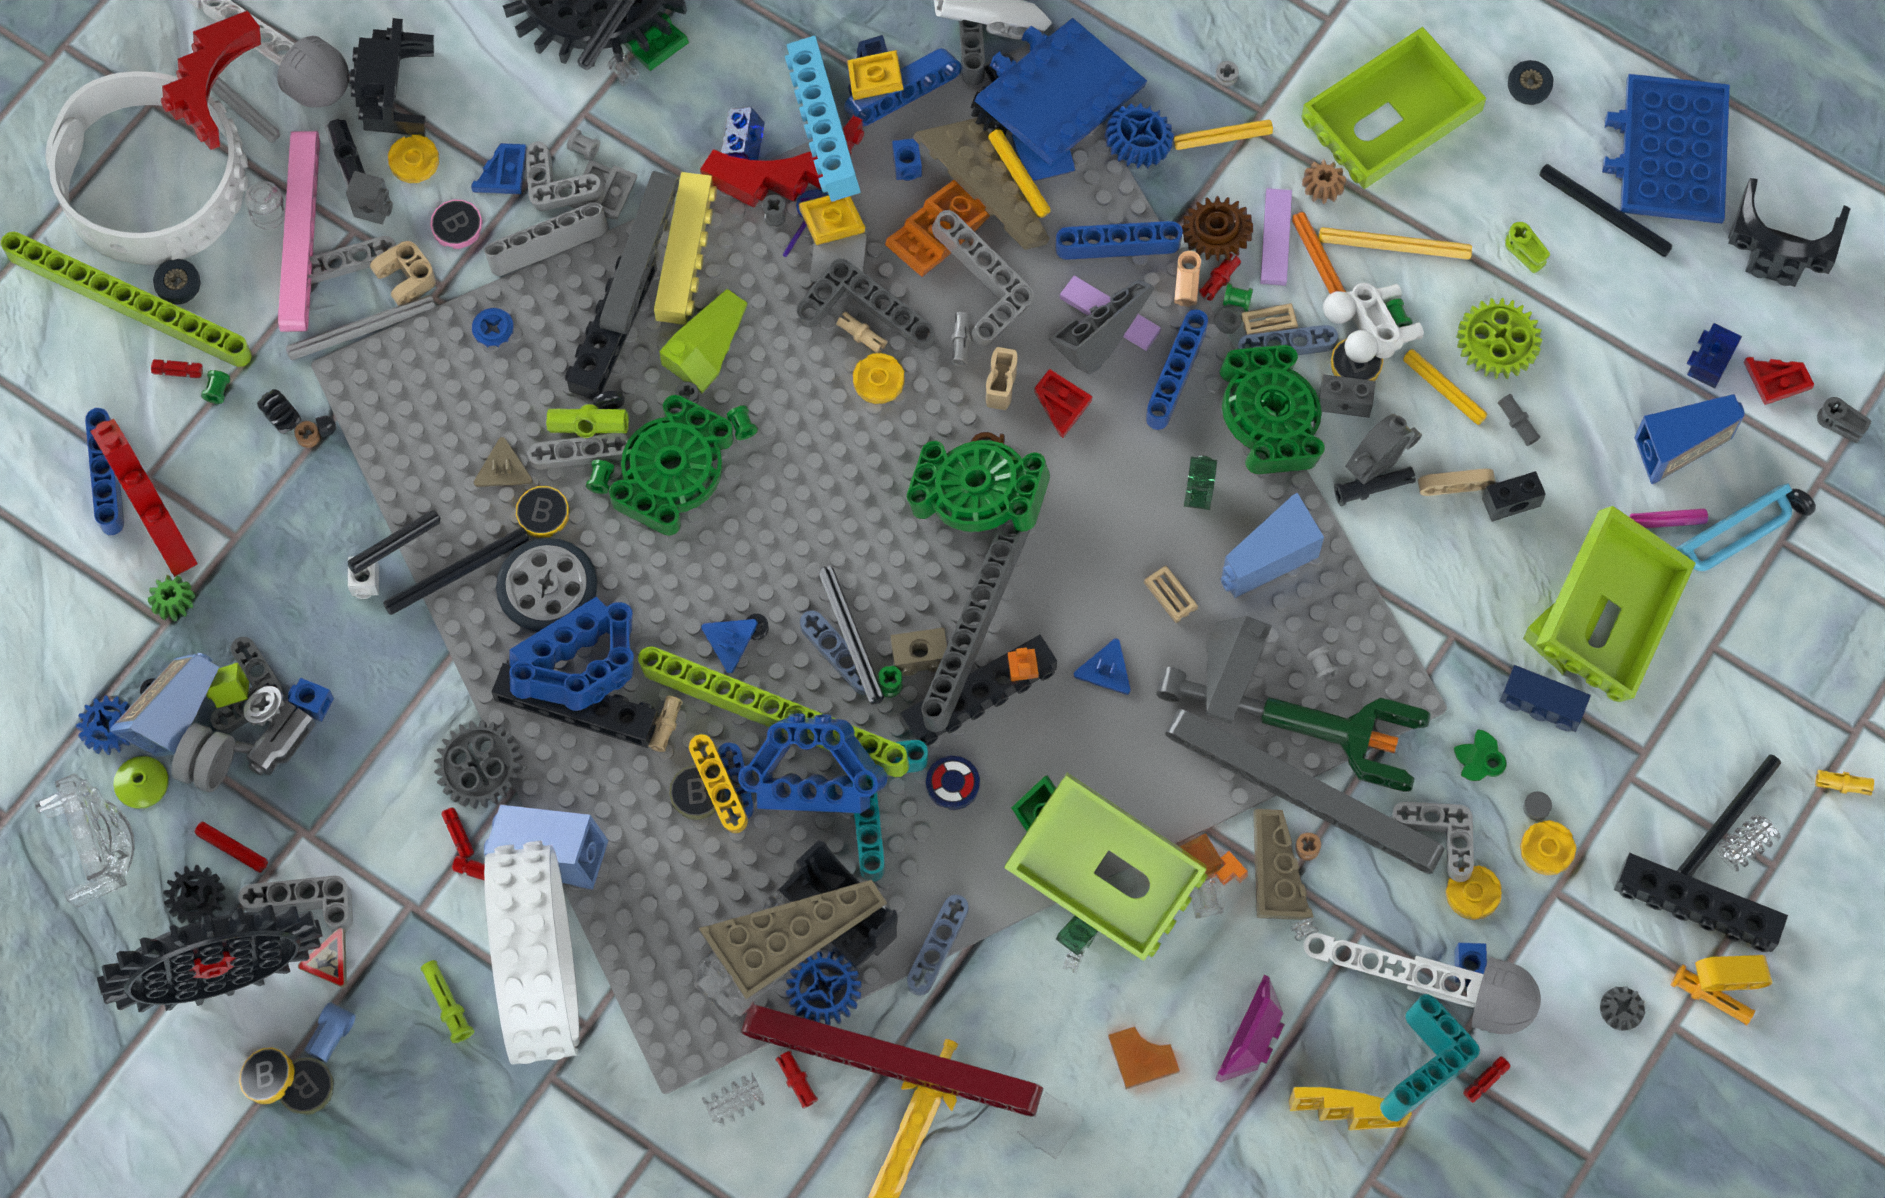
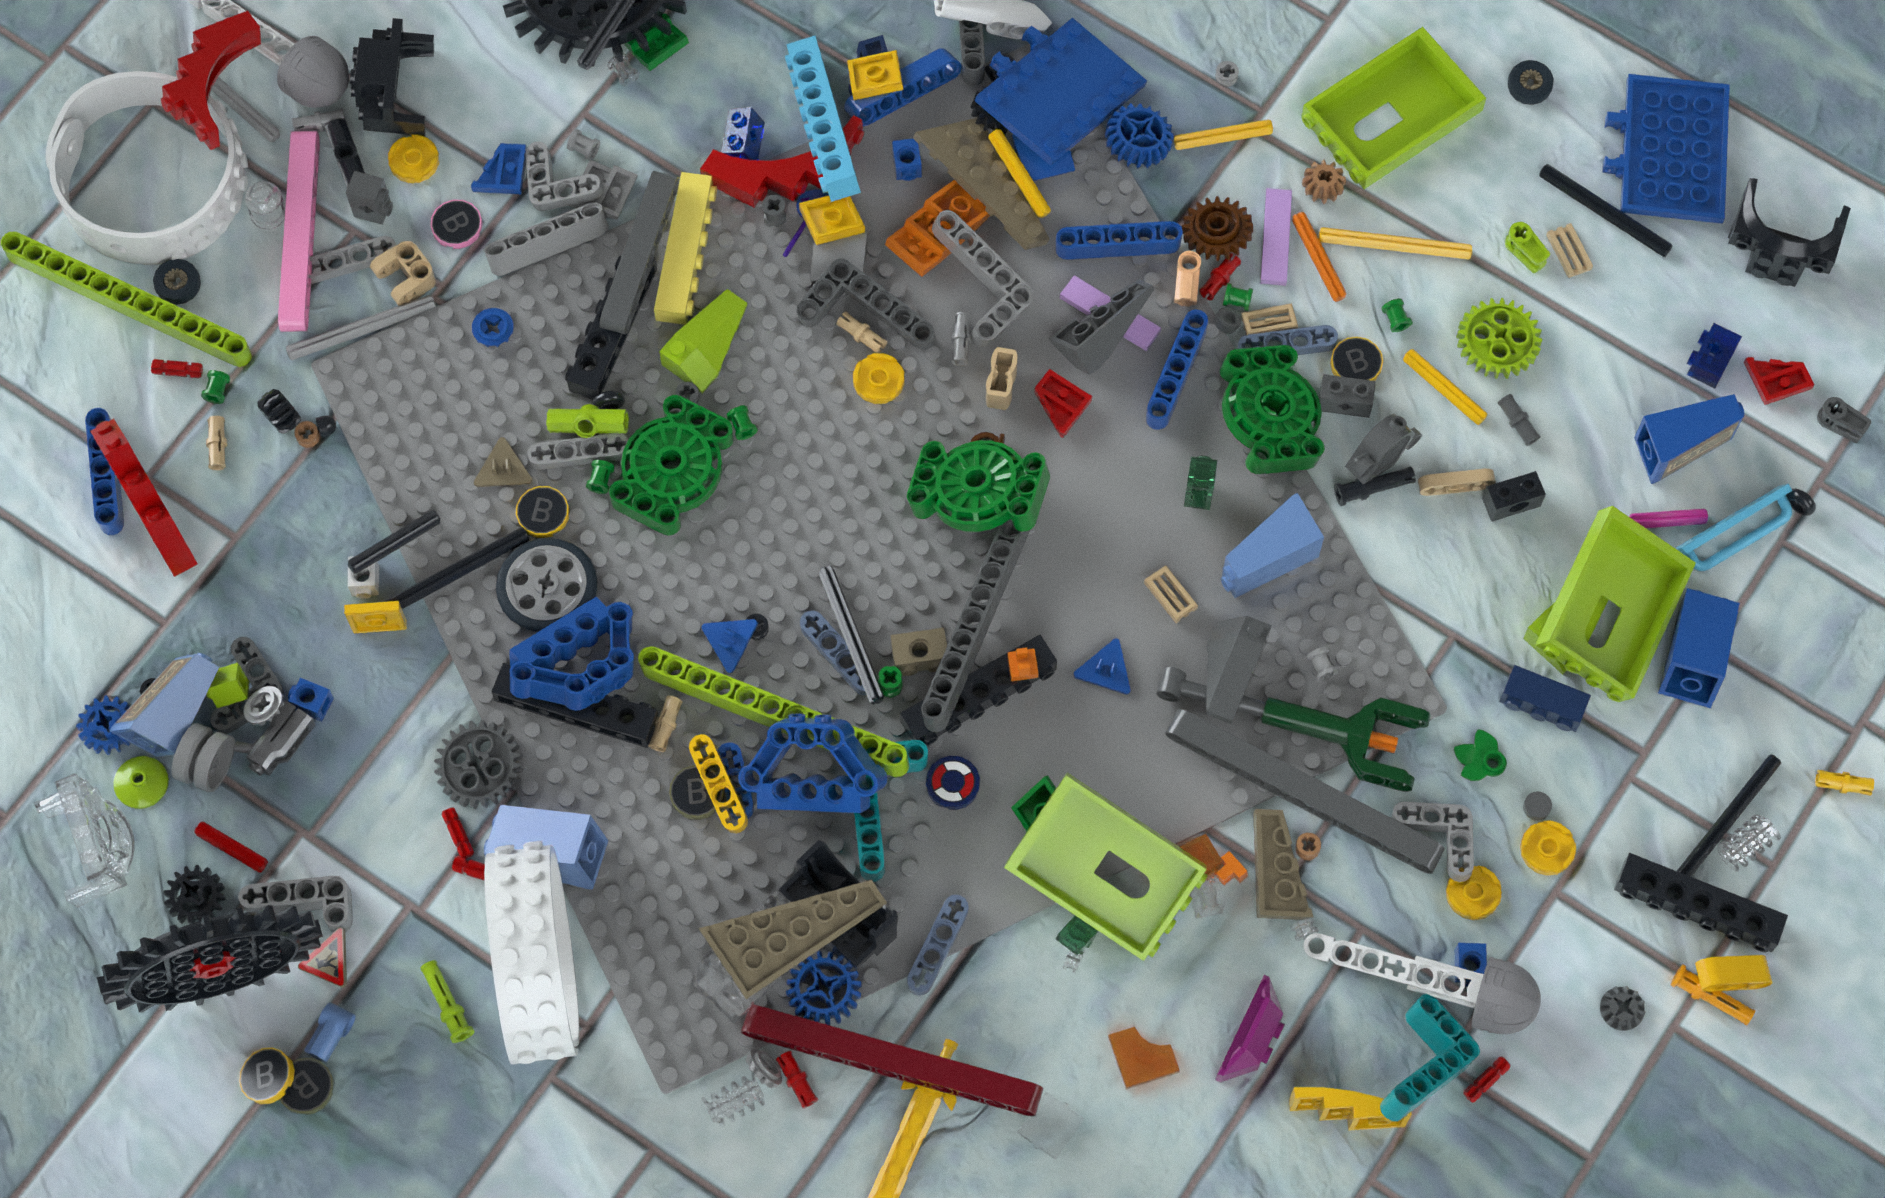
(173, 605): bright green gear -> none
(216, 443): none -> tan pin
(317, 121): none -> light grey pin
(375, 617): none -> yellow tile
(764, 1068): none -> light grey gear
(1377, 330): white piece -> none
(1561, 232): none -> tan tile
(1699, 648): none -> blue slope

